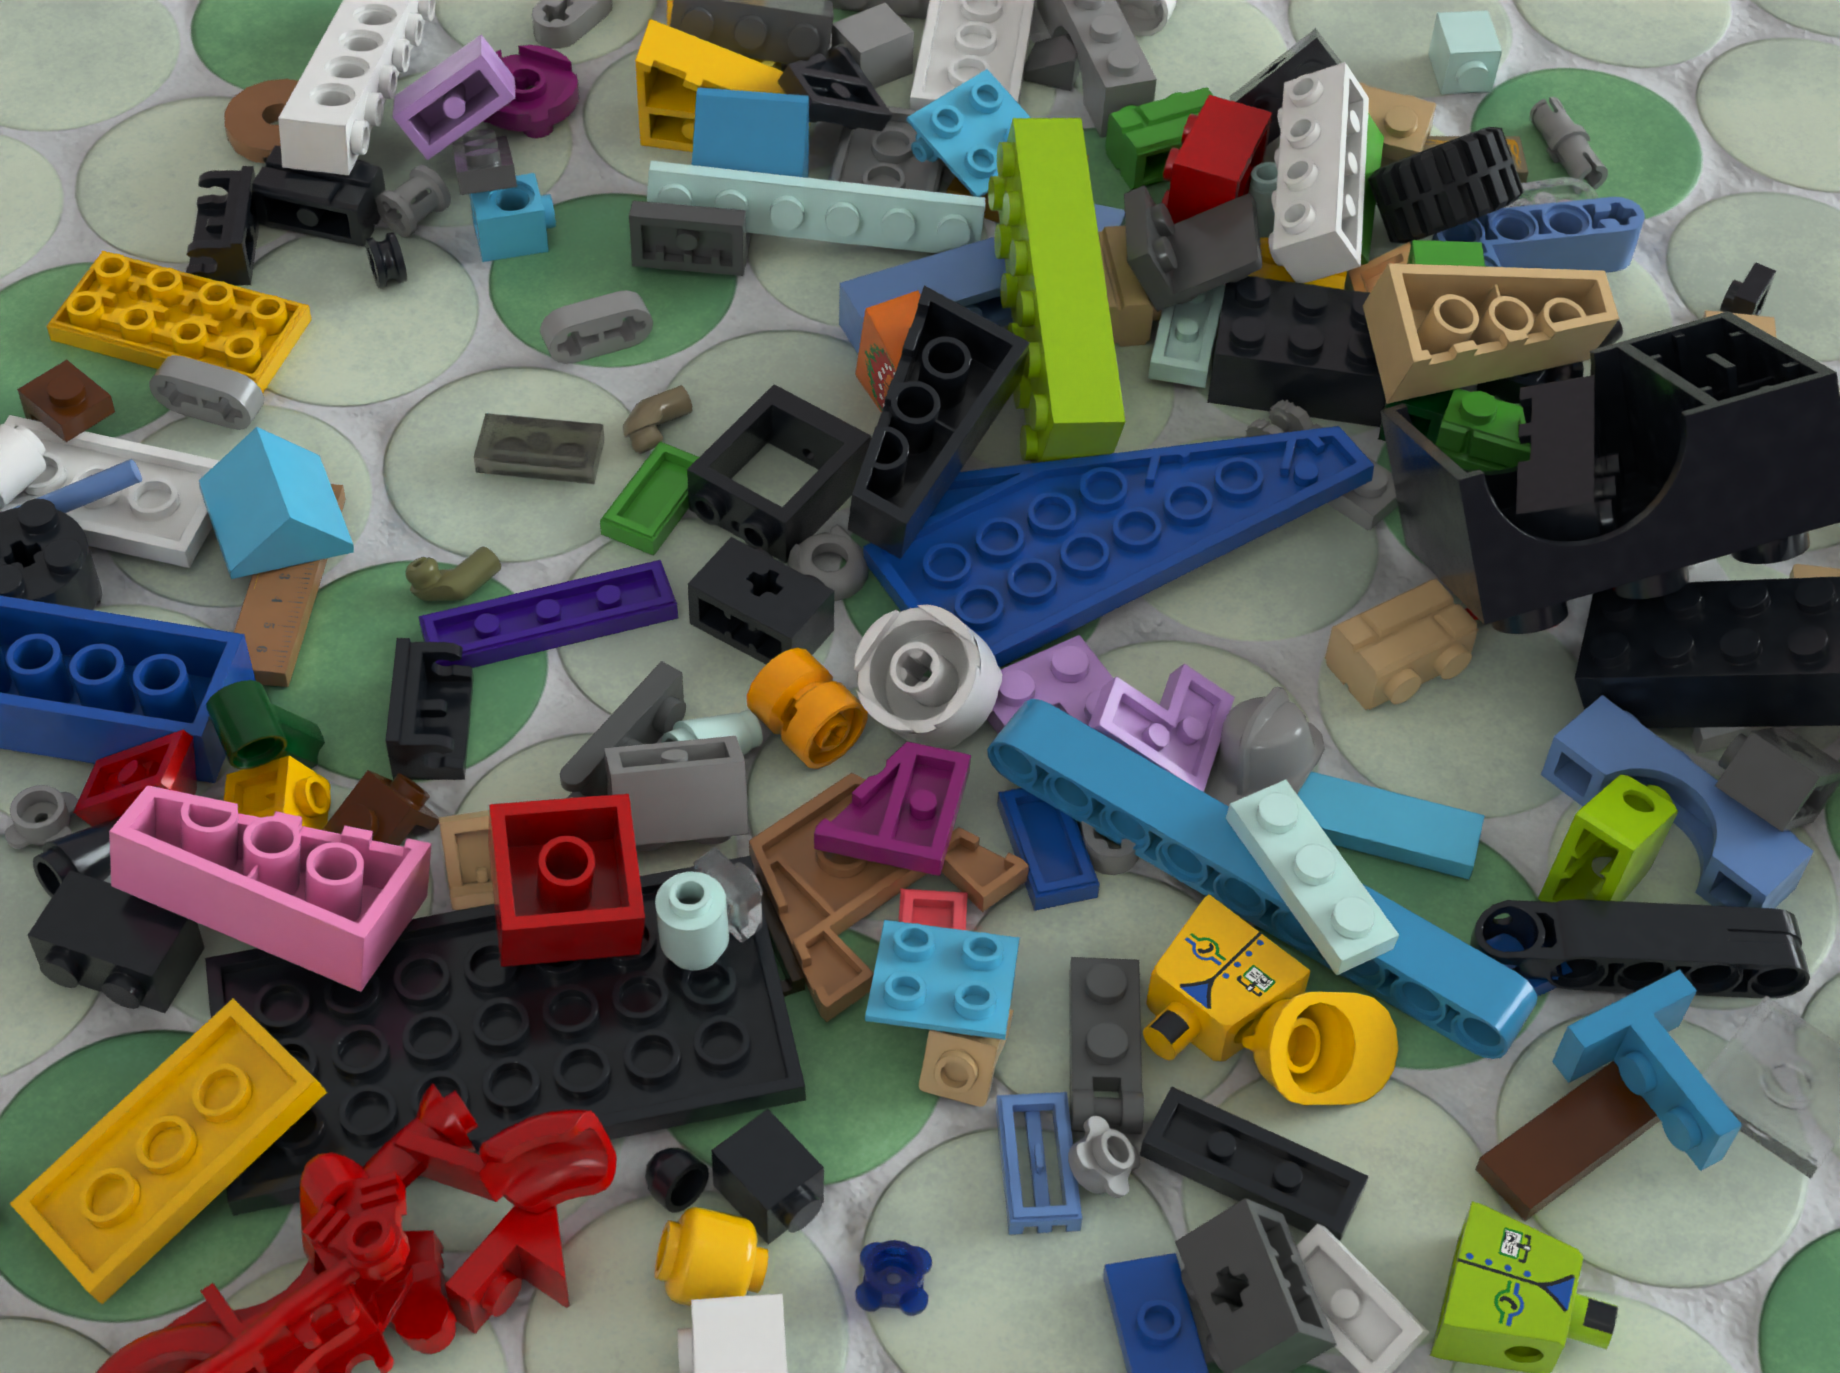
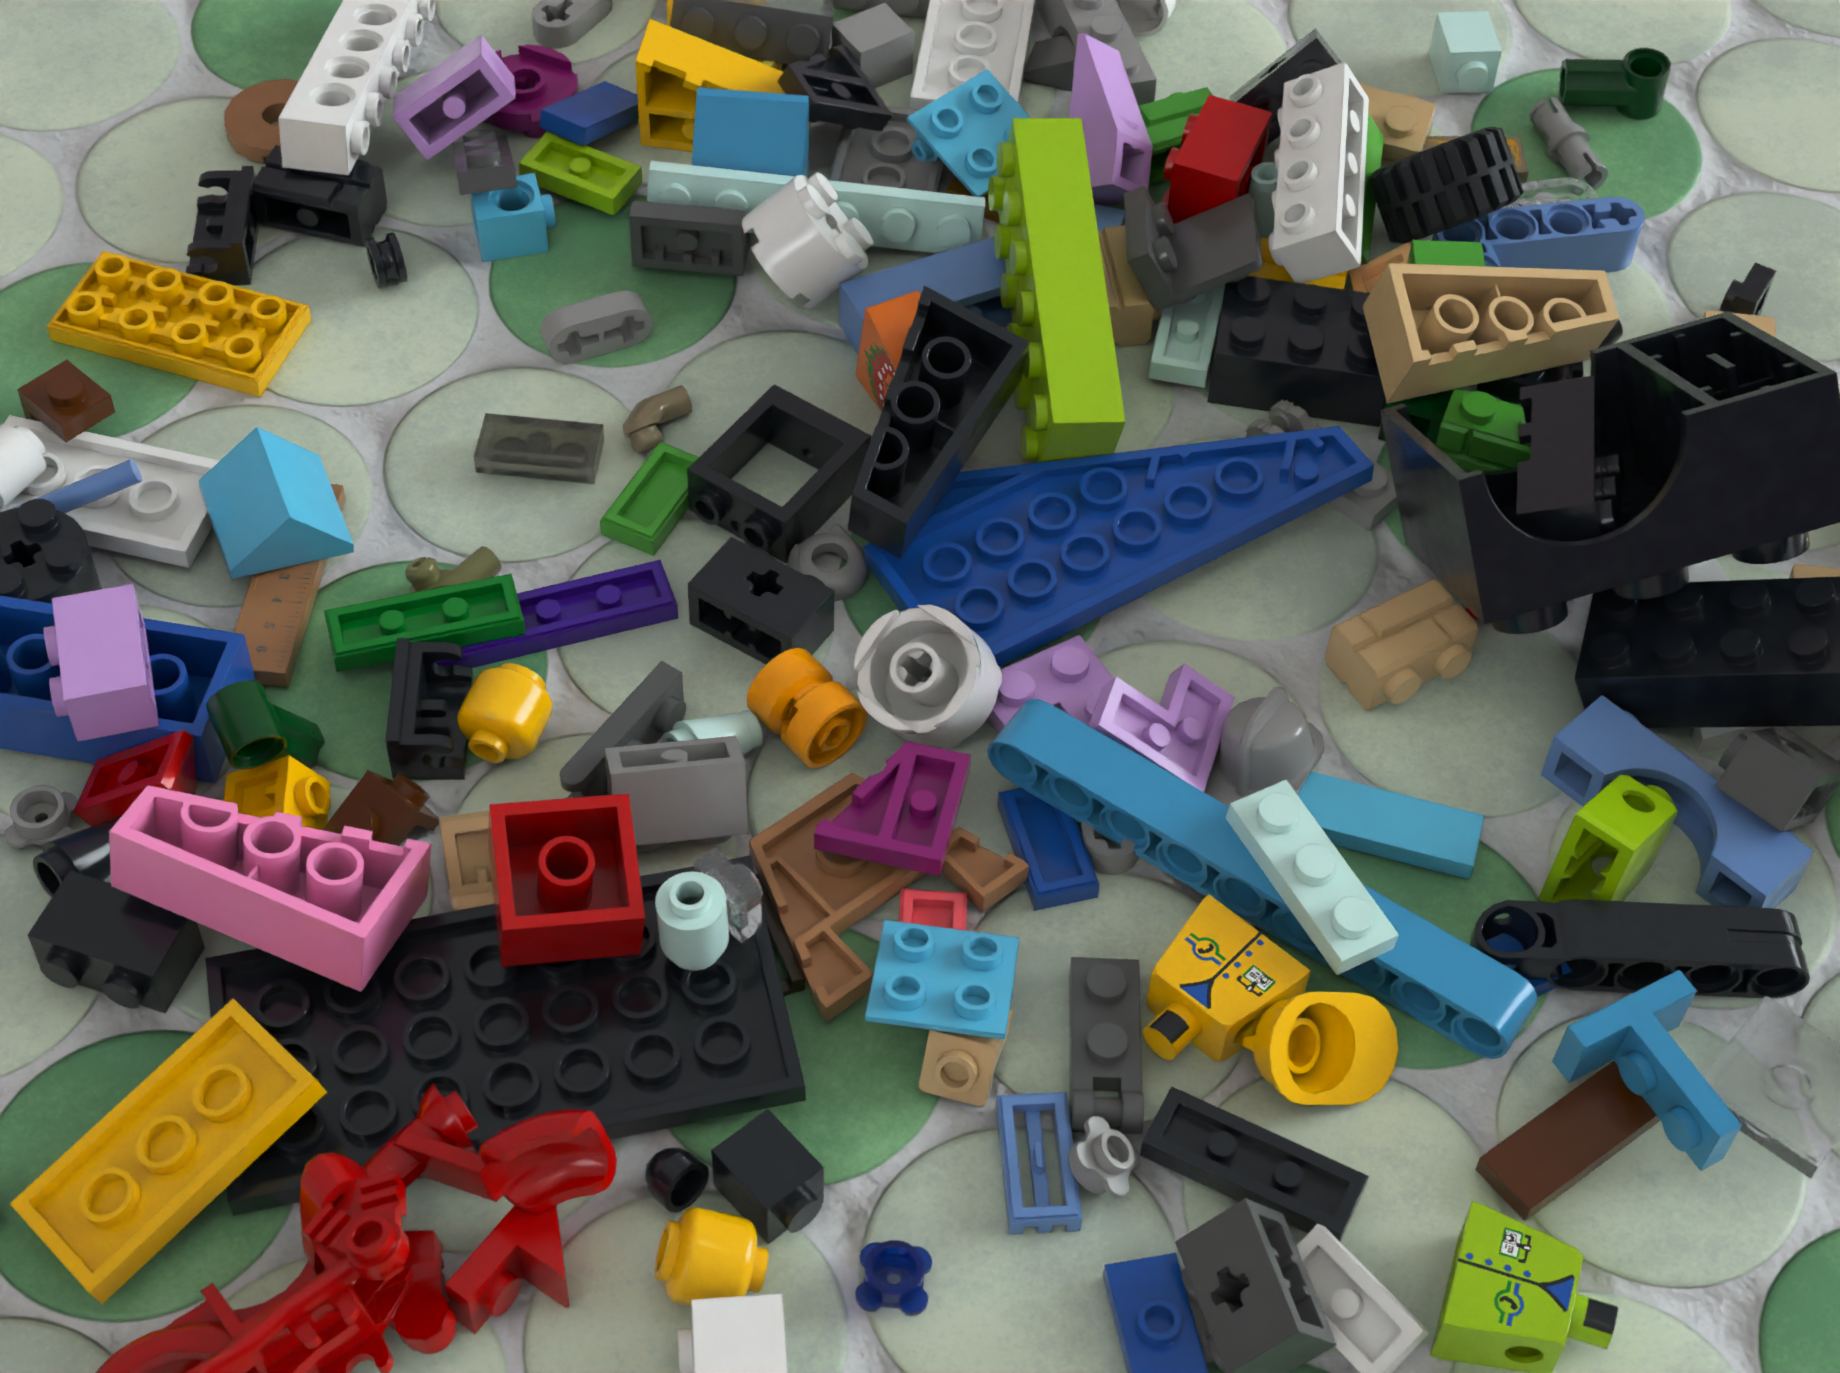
(102, 663): none -> lavender brick
(207, 392): light grey beam -> none
(410, 214): light grey bush -> none
(453, 614): none -> green tile
(505, 713): none -> yellow head
(582, 173): none -> lime plate
(591, 113): none -> blue tile
(808, 239): none -> white brick
(1111, 121): none -> lavender slope
(1630, 84): none -> dark green piece

